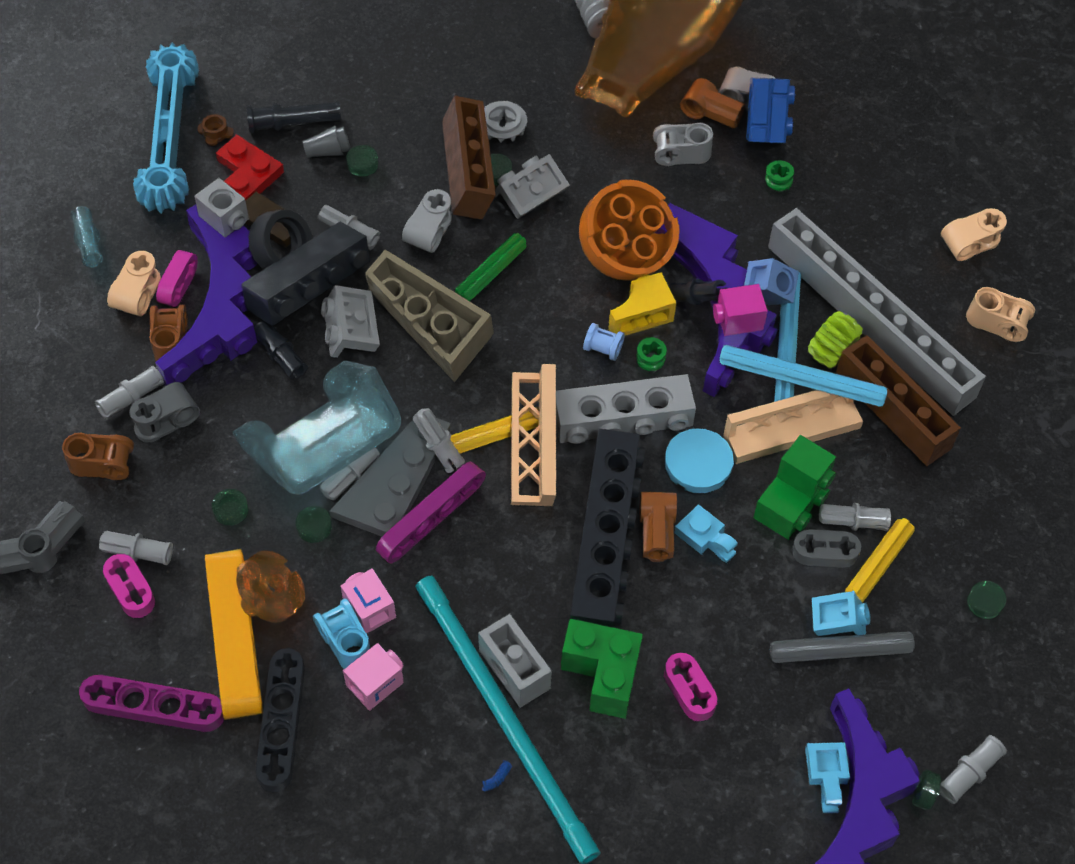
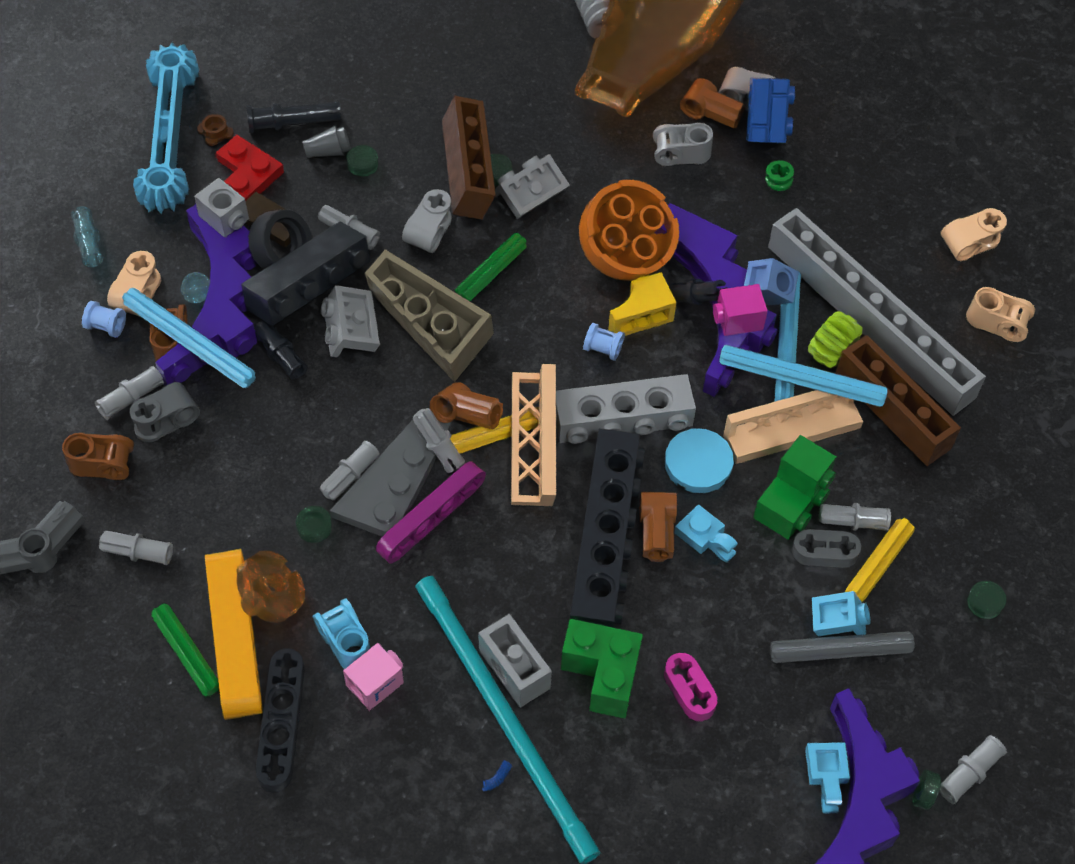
(104, 318): none -> light blue bush
(135, 581): dark pink beam -> none
(153, 698): magenta beam -> none
(176, 278): dark pink beam -> none
(185, 650): none -> green axle
(189, 338): none -> medium azure axle
(192, 282): none -> clear light blue plate
(230, 507): clear green tile -> none
(329, 438): clear light blue windscreen -> none
(369, 599): bright pink brick -> none
(463, 405): none -> dark orange piece
(515, 120): light grey gear -> none
(645, 347): green bush -> none

